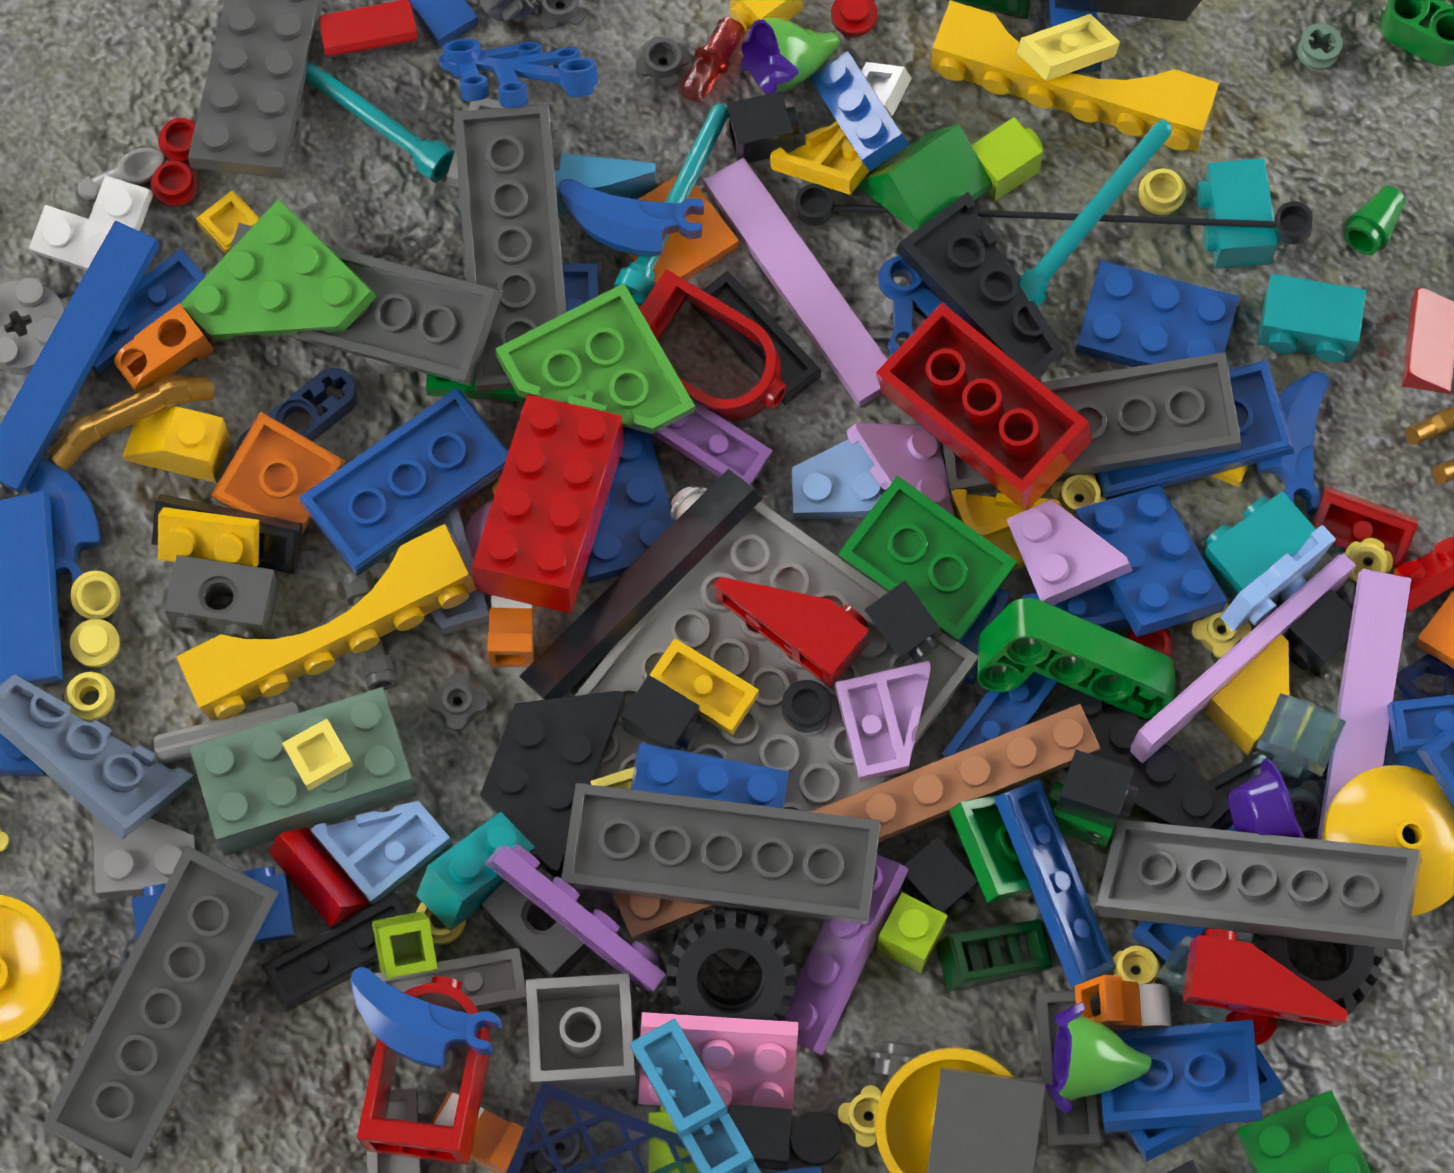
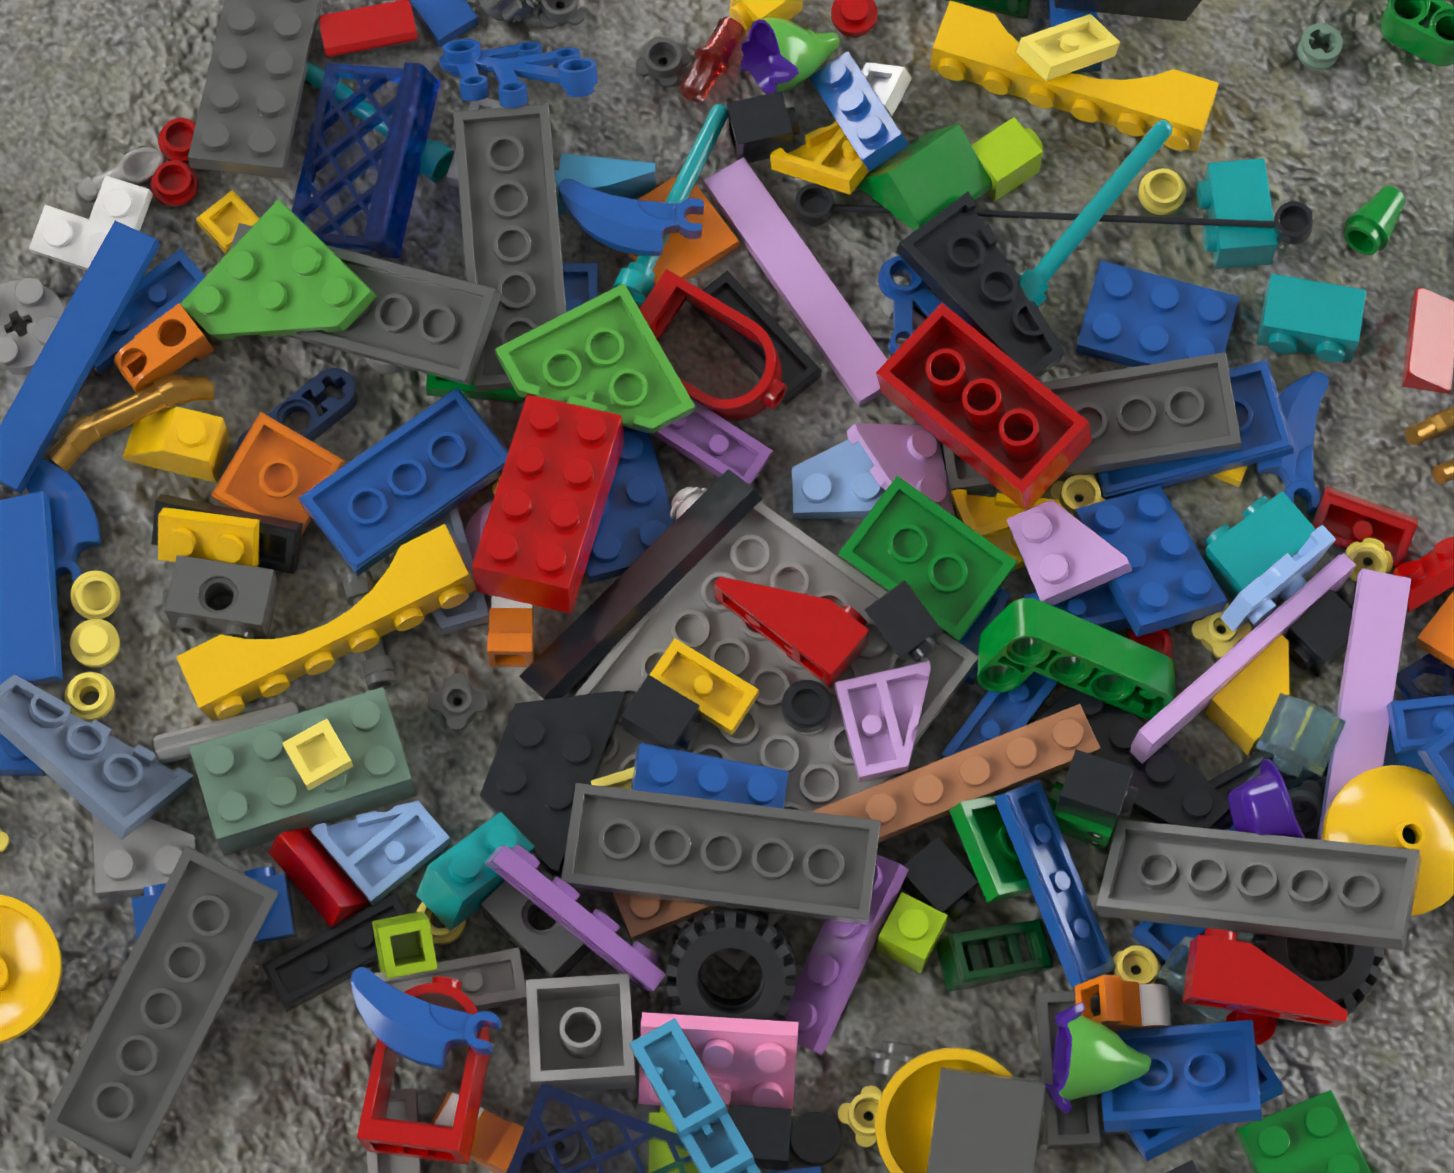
(400, 155): none -> clear blue fence

